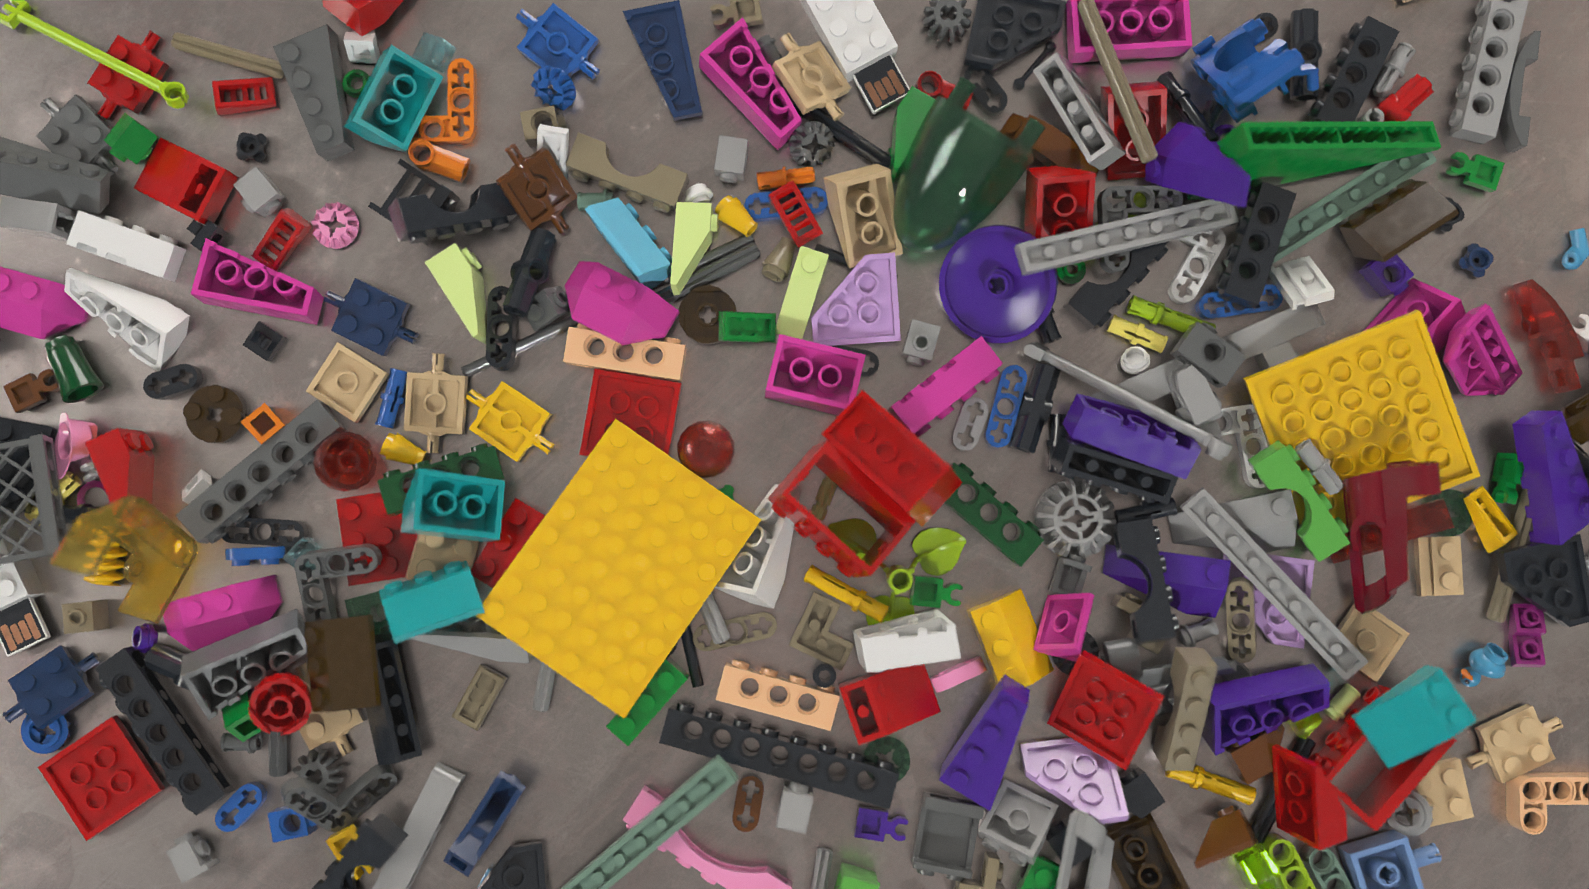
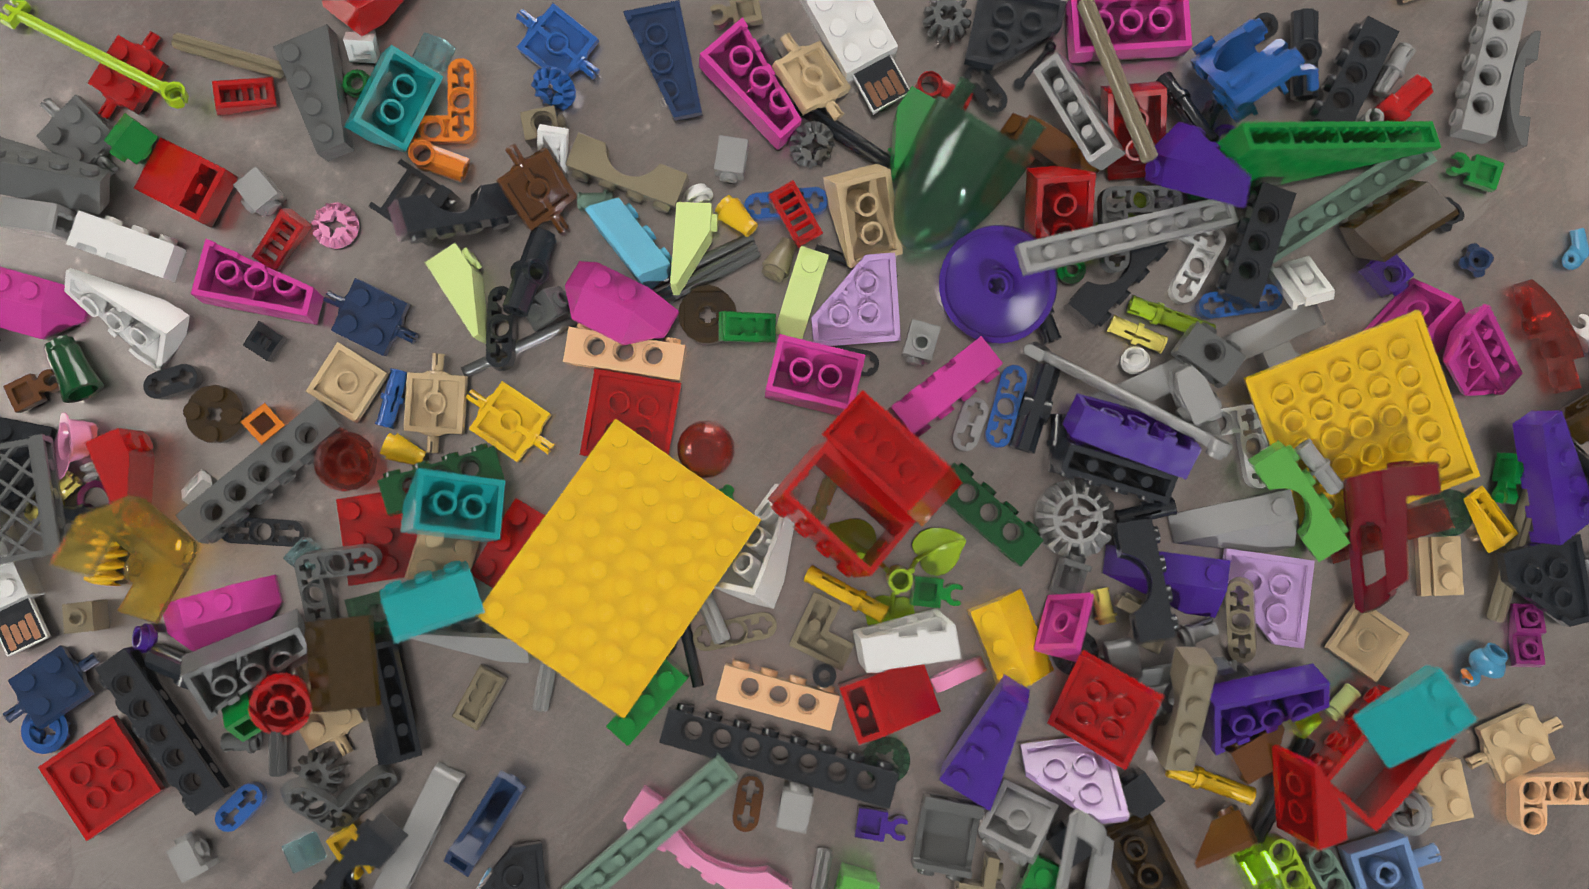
(209, 230): black tile -> none
(242, 556): blue plate -> none
(244, 142): black plate -> none
(282, 827): blue brick -> none
(304, 852): none -> clear light blue slope
(778, 178): orange axle -> none
(1103, 606): none -> light yellow pin
(1274, 583): light grey plate -> none

